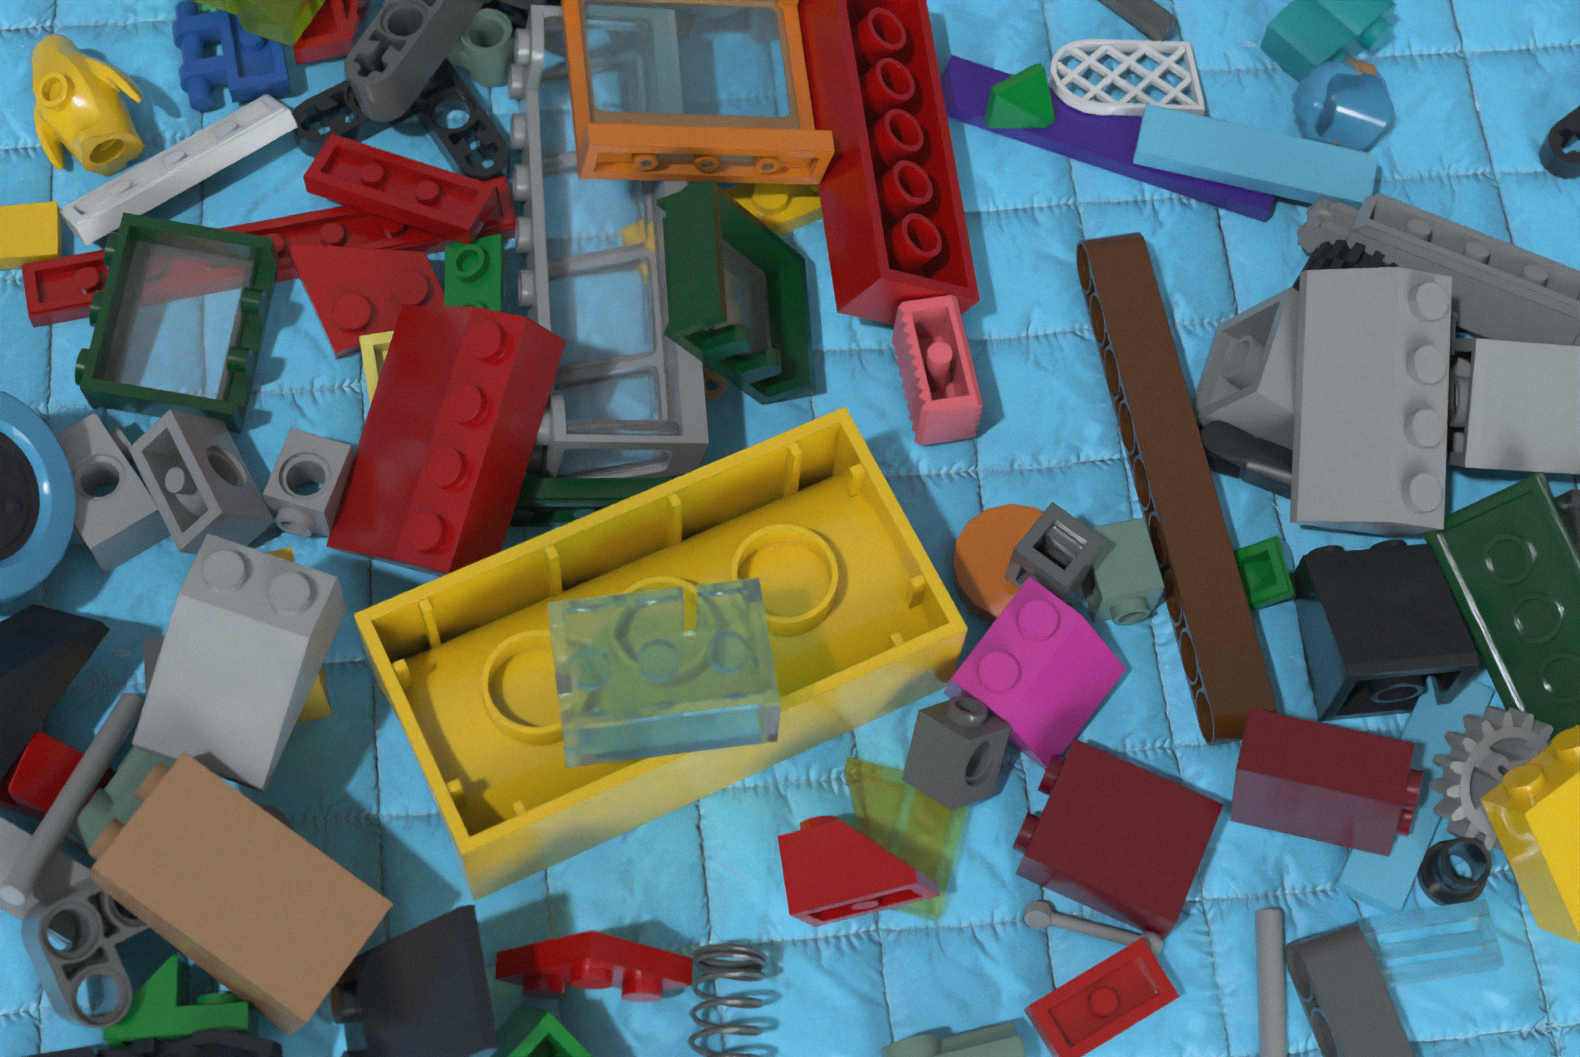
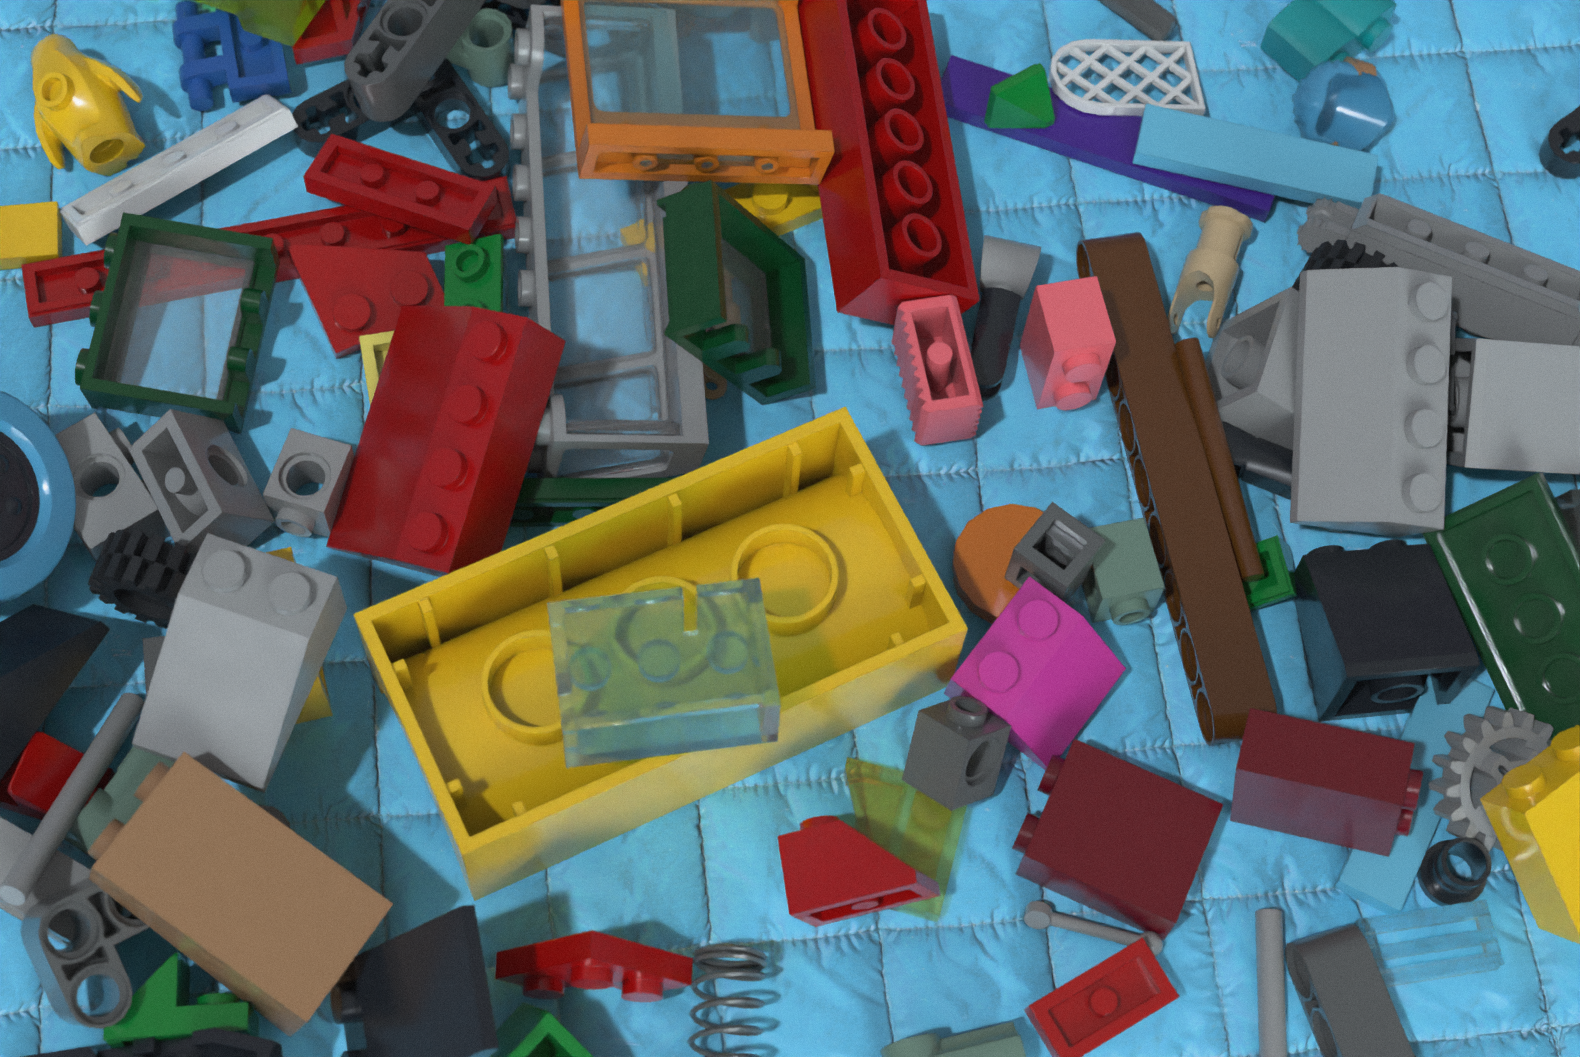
(141, 575): none -> black tyre
(1004, 280): none -> piece
(1067, 343): none -> coral brick
(1212, 266): none -> tan piece
(1219, 458): none -> reddish brown bar

